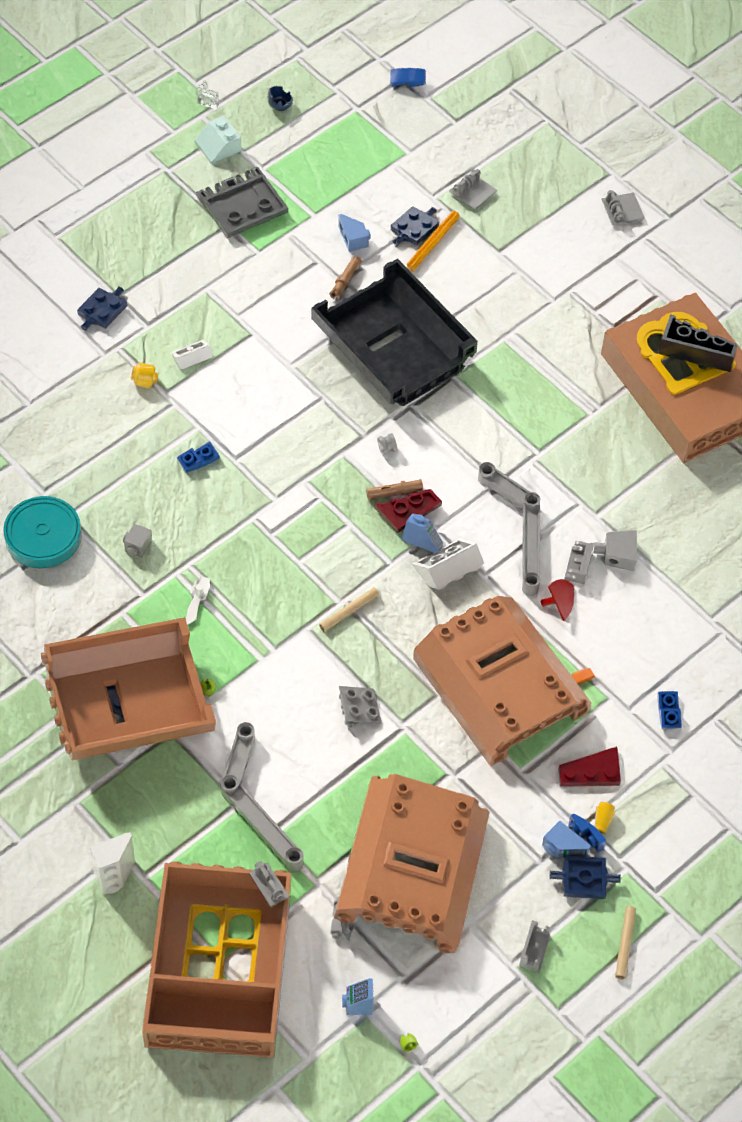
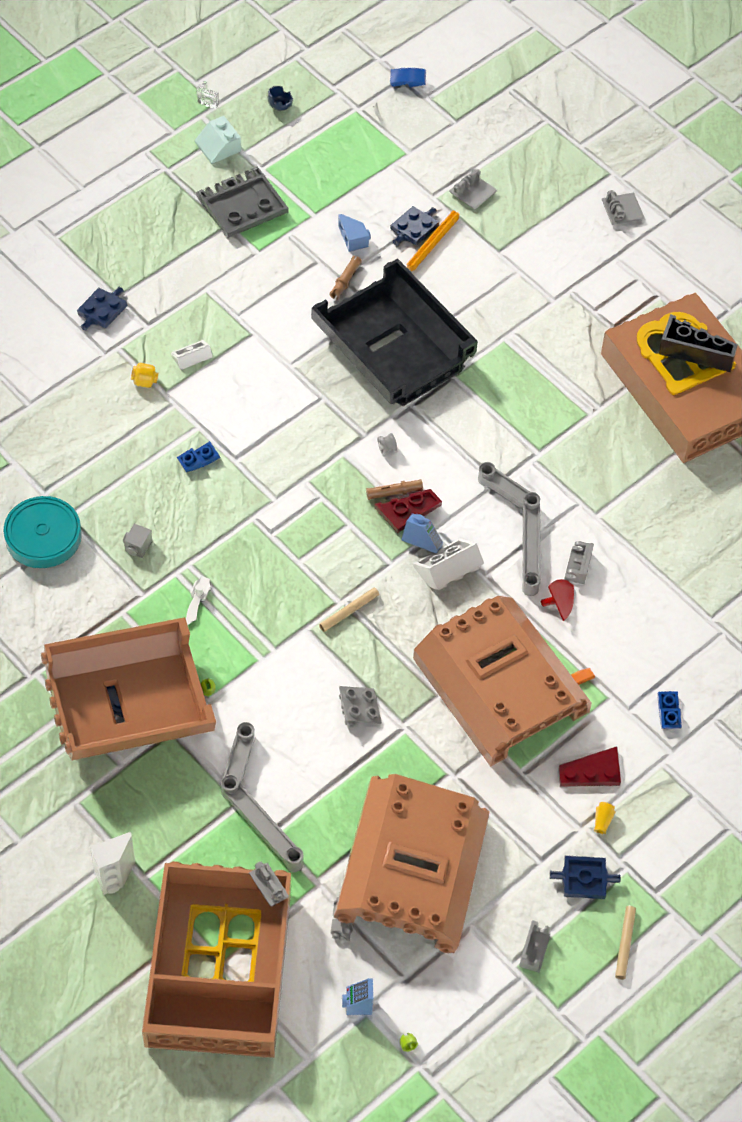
(563, 841): medium blue slope -> none
(586, 829): blue slope -> none
(619, 549): light grey torso -> none

